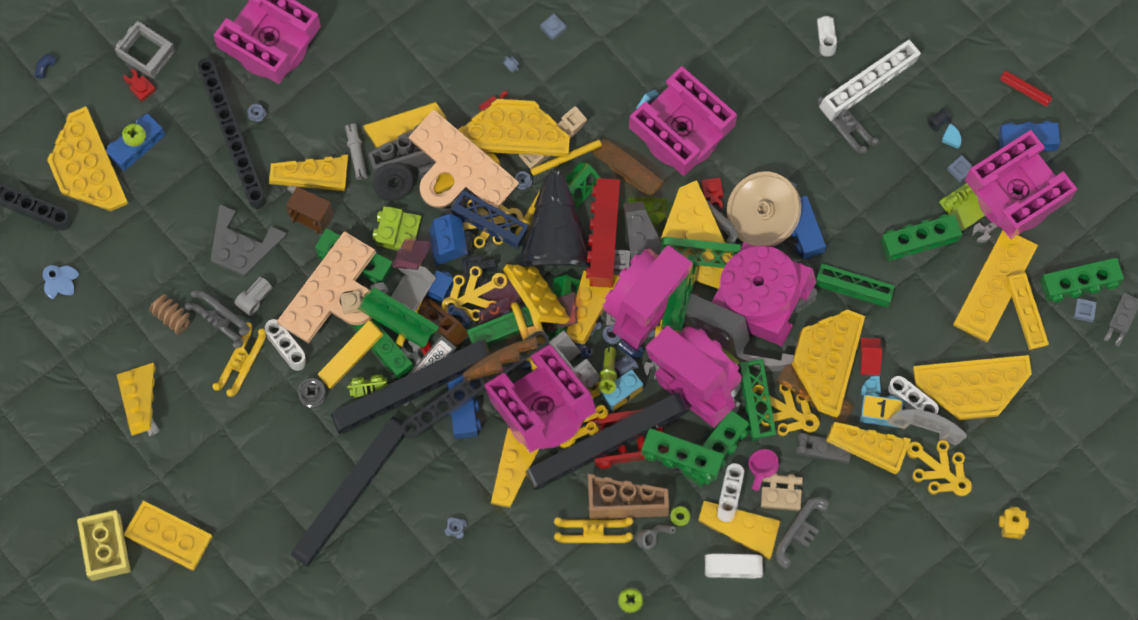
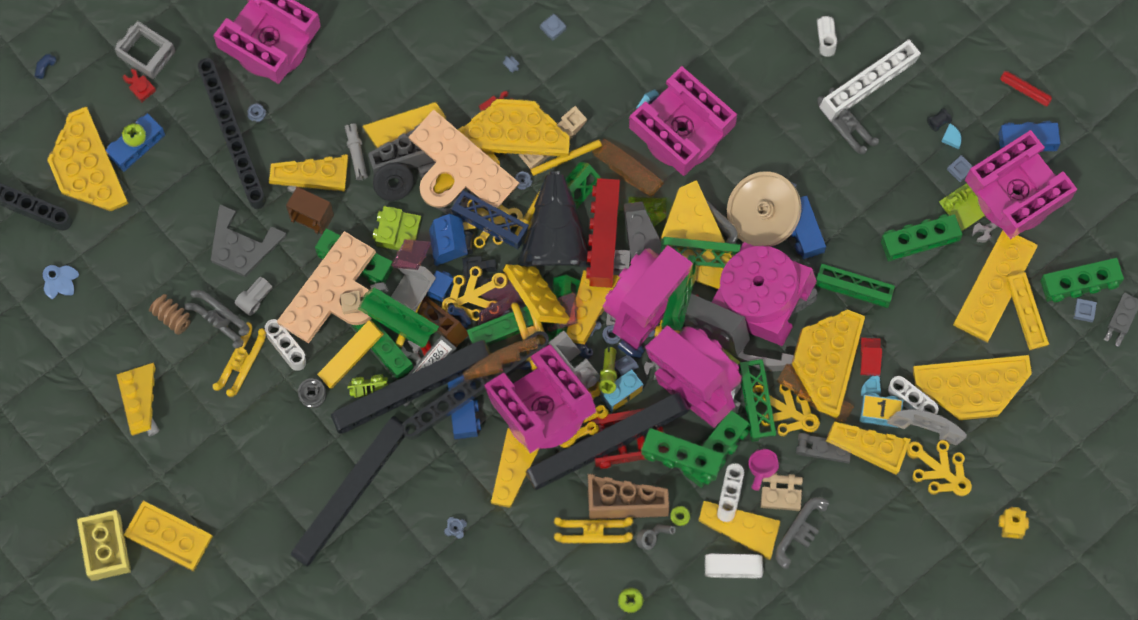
(712, 191): red plate -> none

